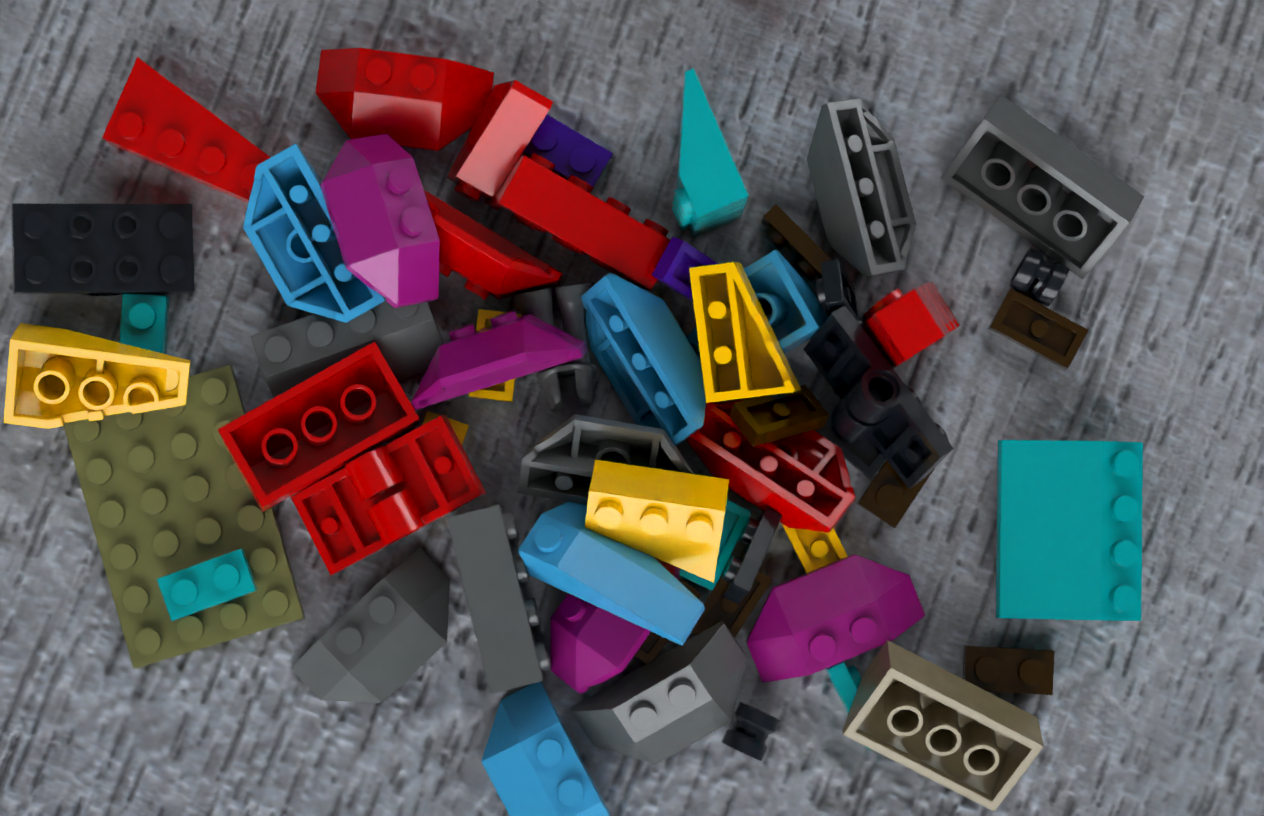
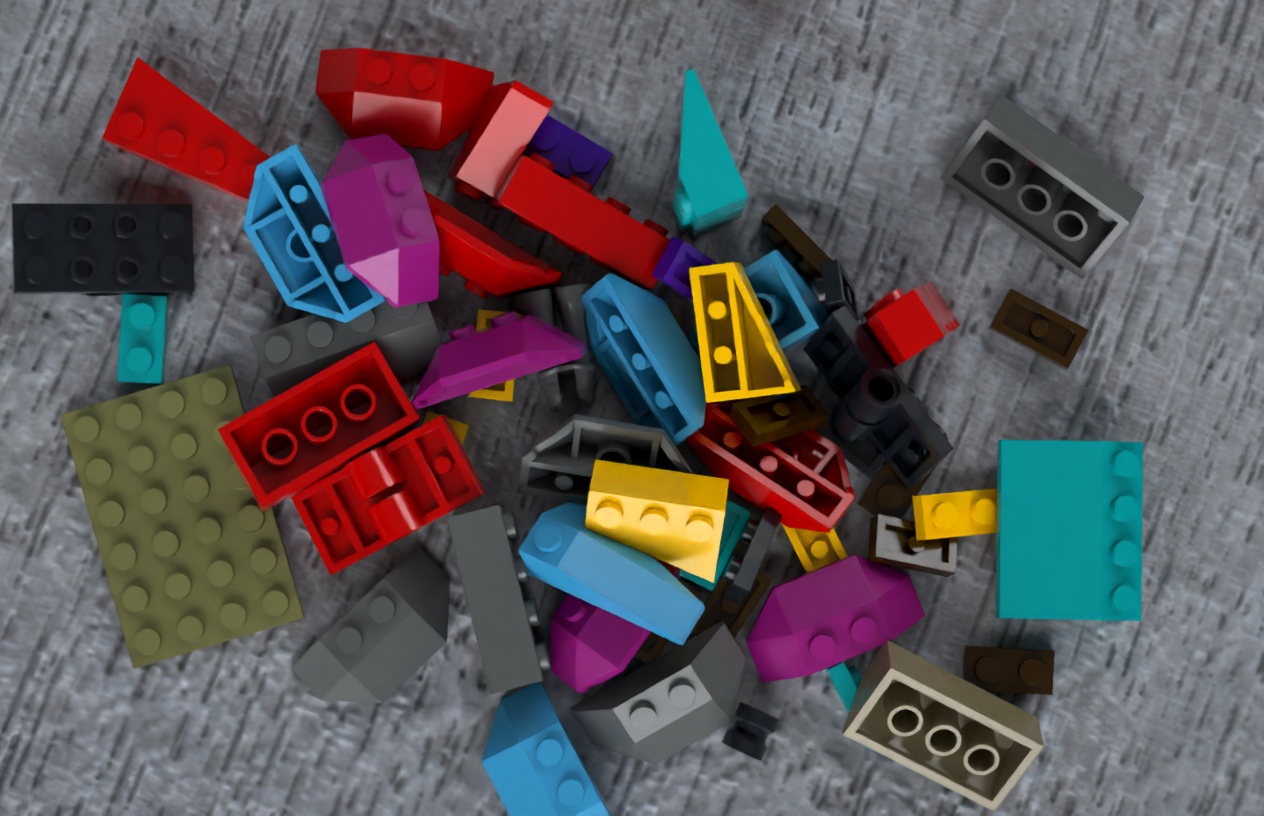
(76, 377): yellow wedge -> none
(207, 584): teal plate -> none
(861, 188): dark grey wedge -> none
(895, 544): none -> dark brown plate
(955, 514): none -> yellow plate
(1039, 277): black wheel -> none

